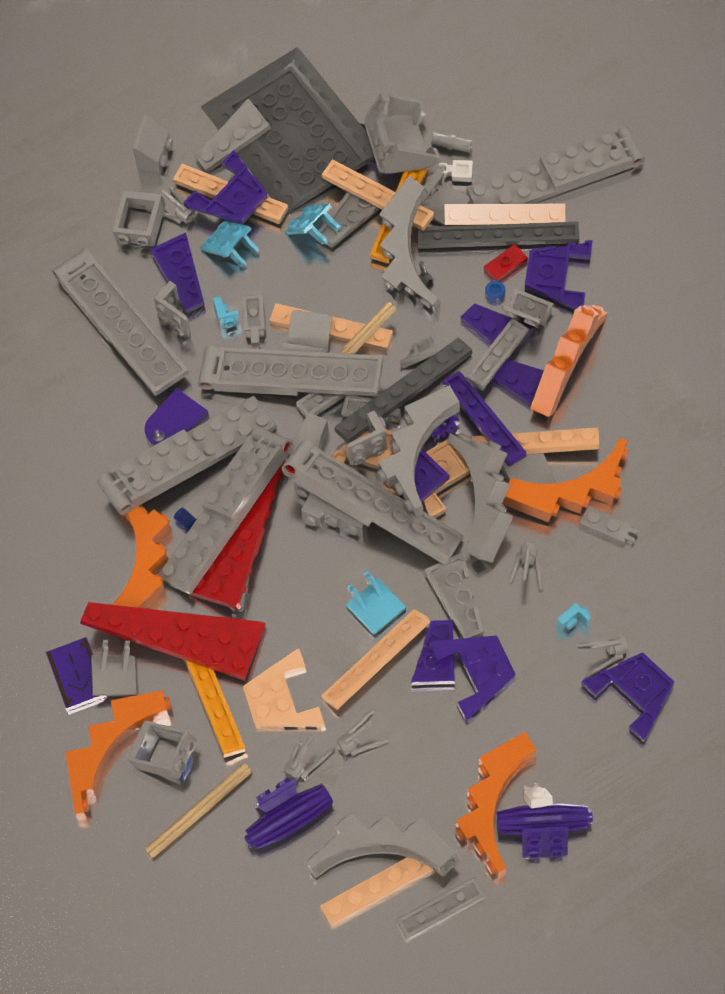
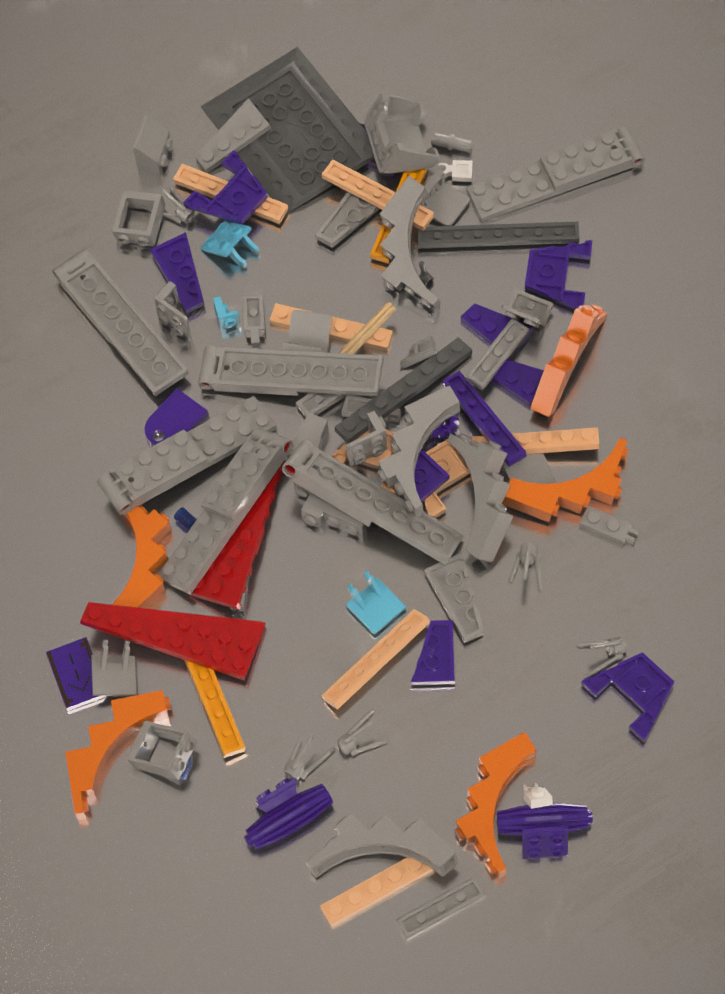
(198, 810): tan axle -> none
(271, 699): light nougat wing -> none
(310, 215): medium azure plate -> none
(484, 663): dark purple wing -> none
(495, 291): blue tile -> none
(502, 213): light nougat plate -> none
(505, 263): red plate -> none
(569, 618): medium azure bracket -> none

